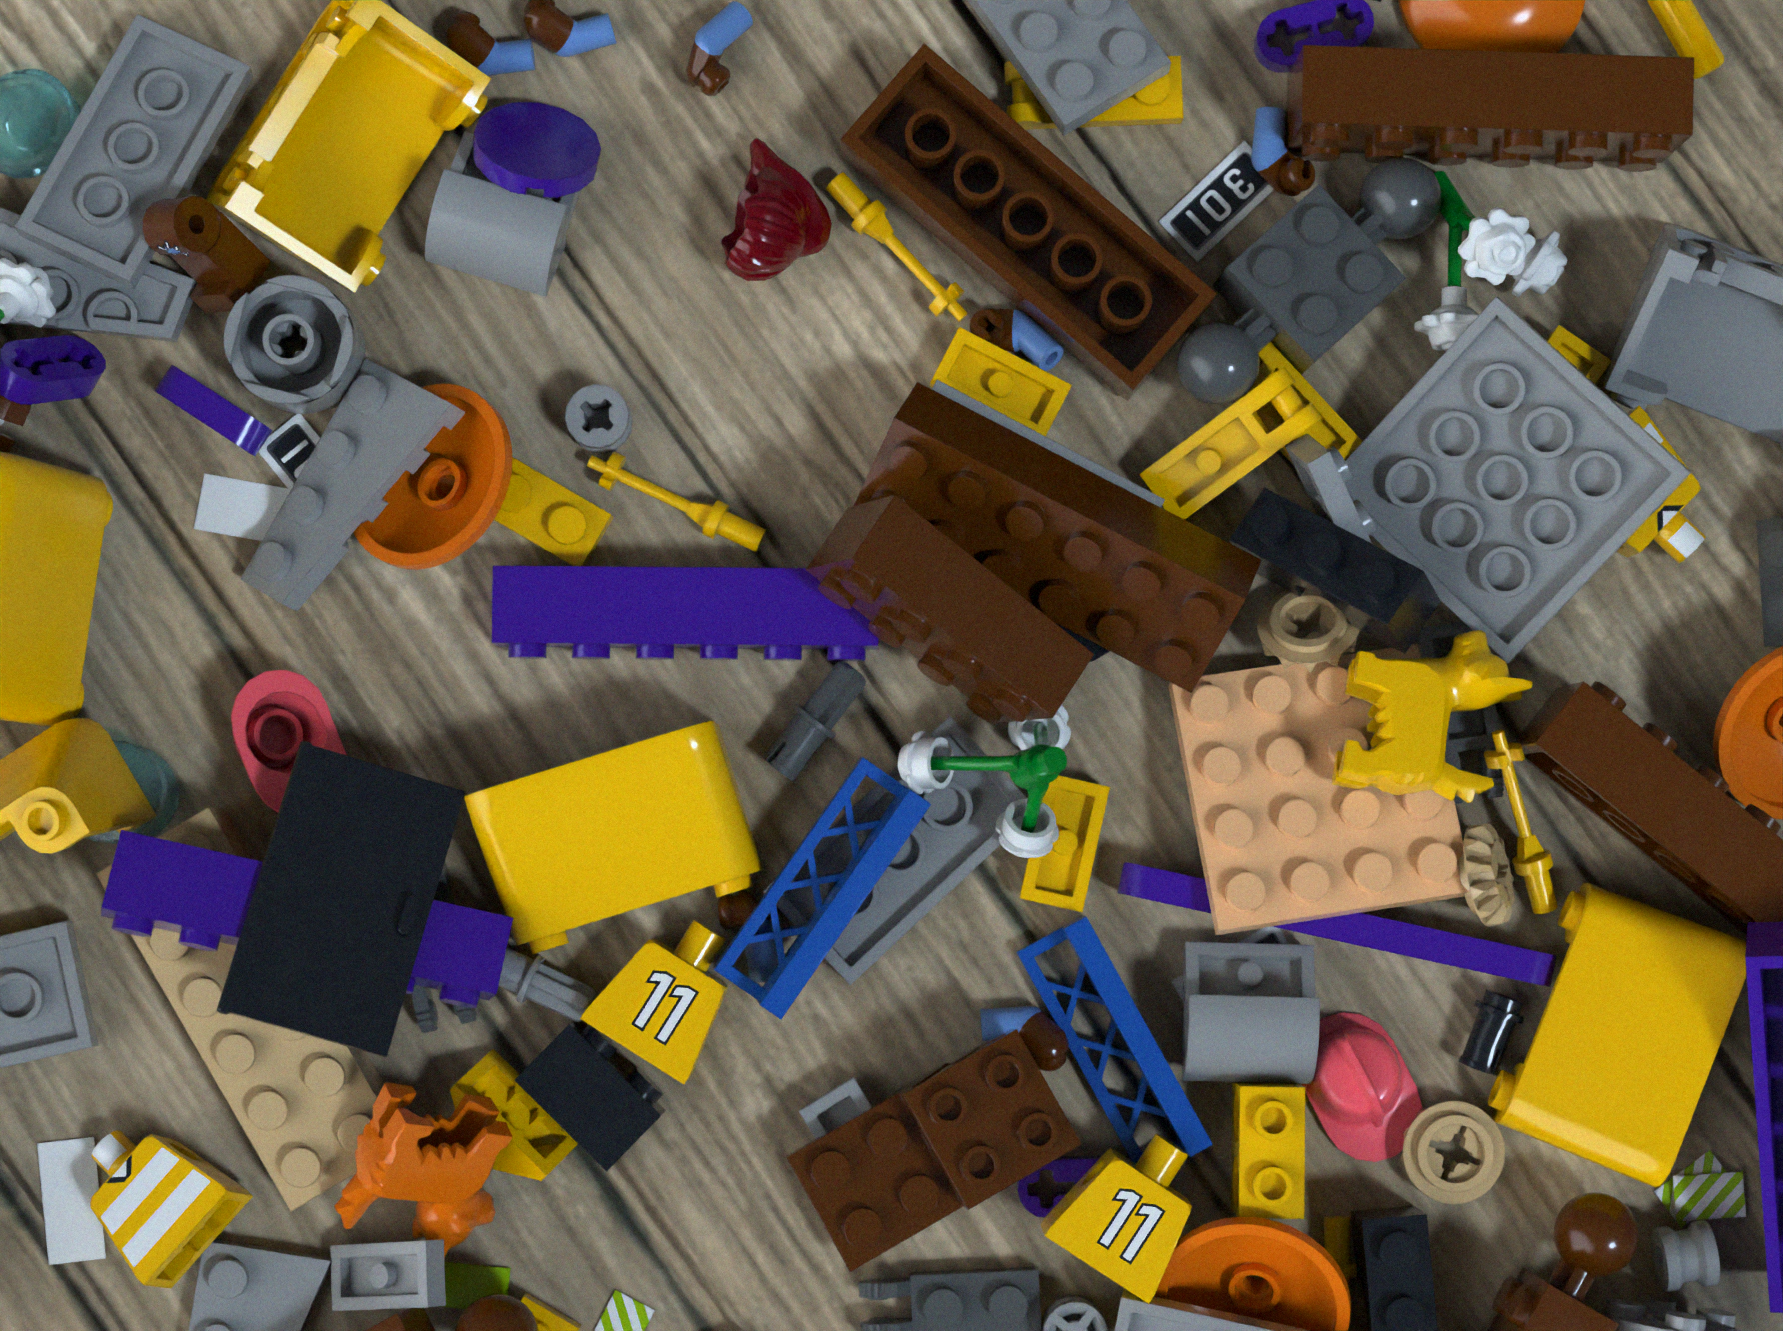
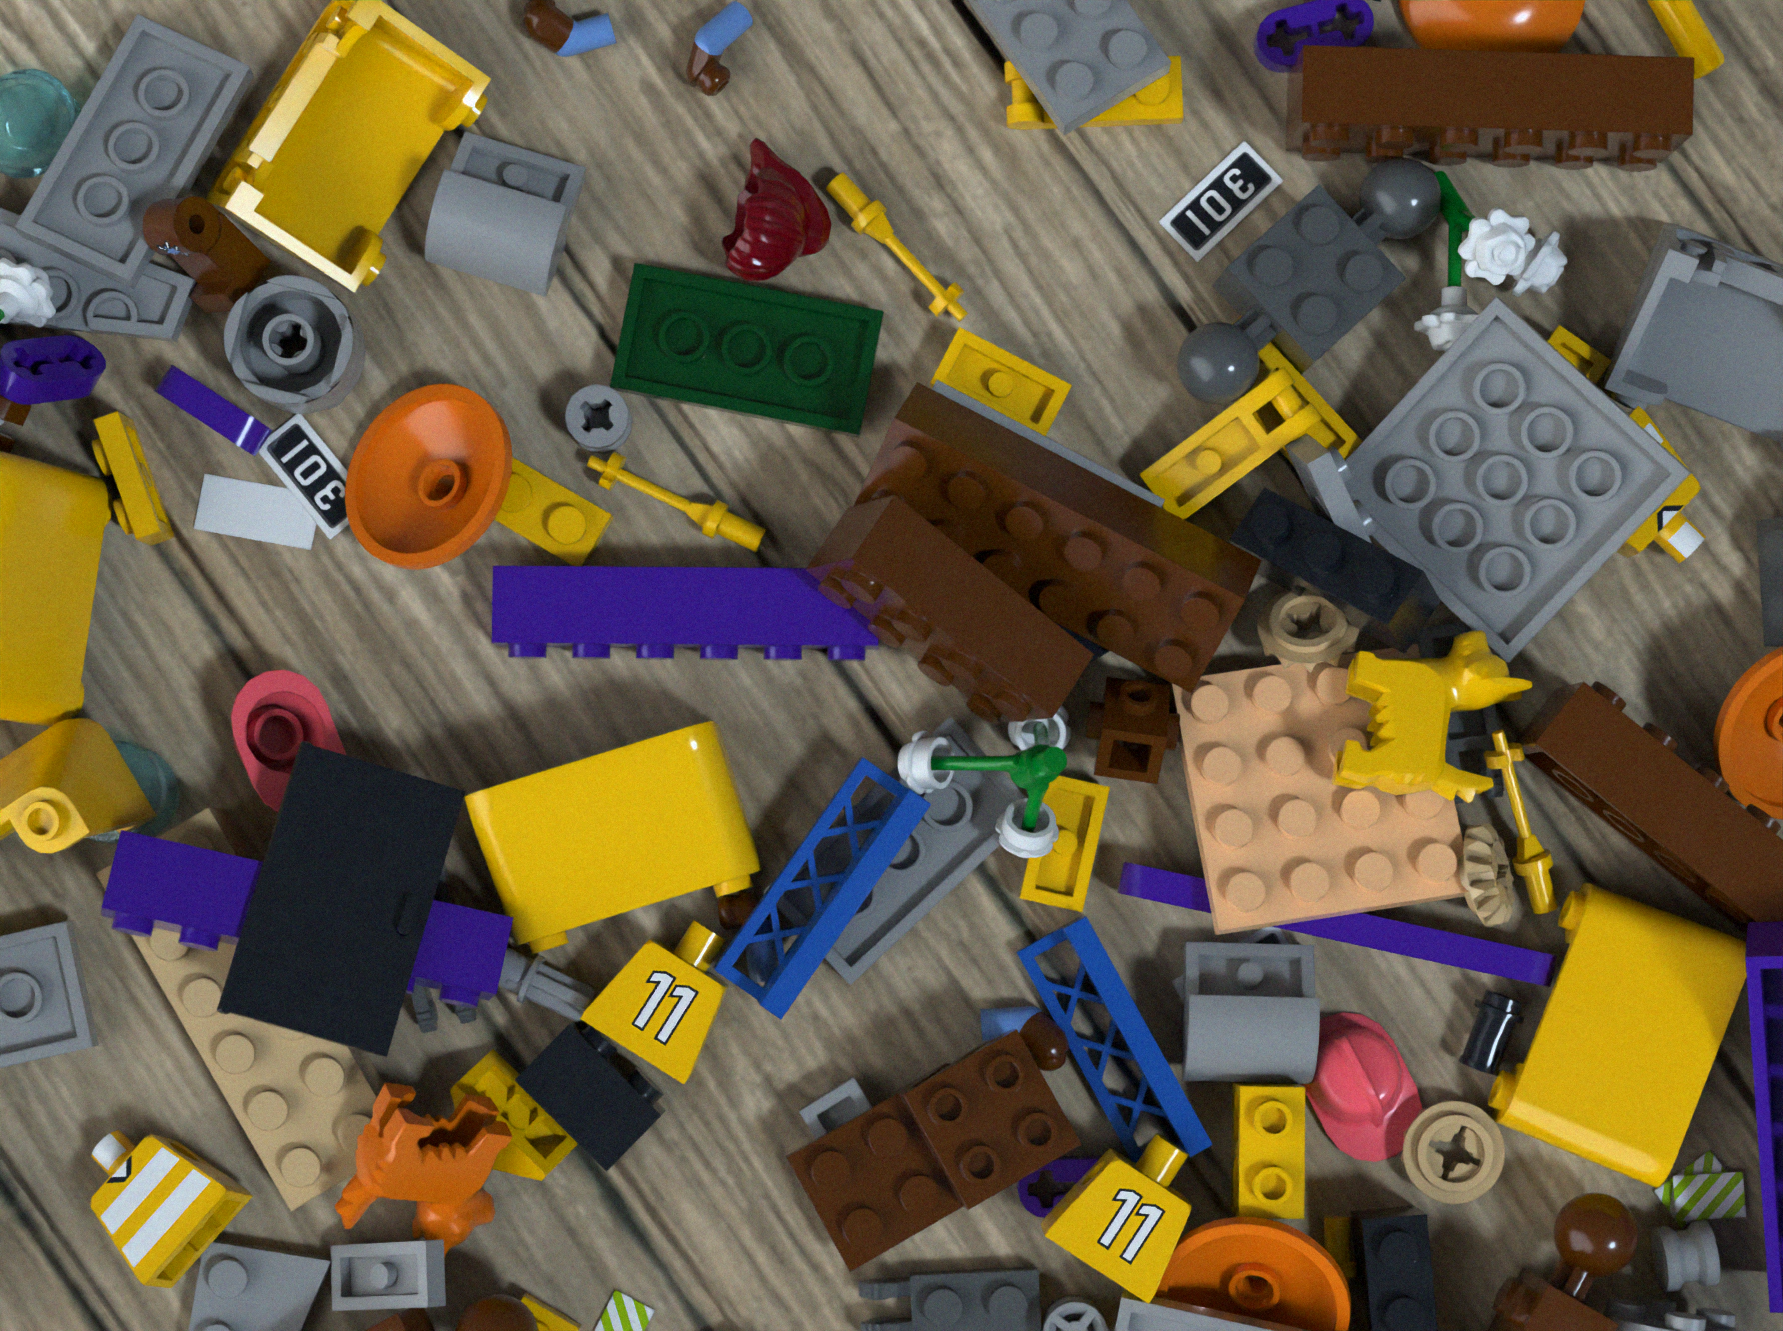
(67, 1186): white sticker -> none
(140, 503): none -> yellow plate
(357, 460): light grey wing -> none
(470, 1282): lime sticker -> none
(483, 51): arm -> none
(536, 149): dark purple tile -> none
(747, 350): none -> dark green plate
(815, 720): dark grey axle -> none
(1017, 333): arm -> none
(1026, 222): reddish brown brick -> none
(1132, 729): none -> reddish brown brick
(1270, 158): arm -> none

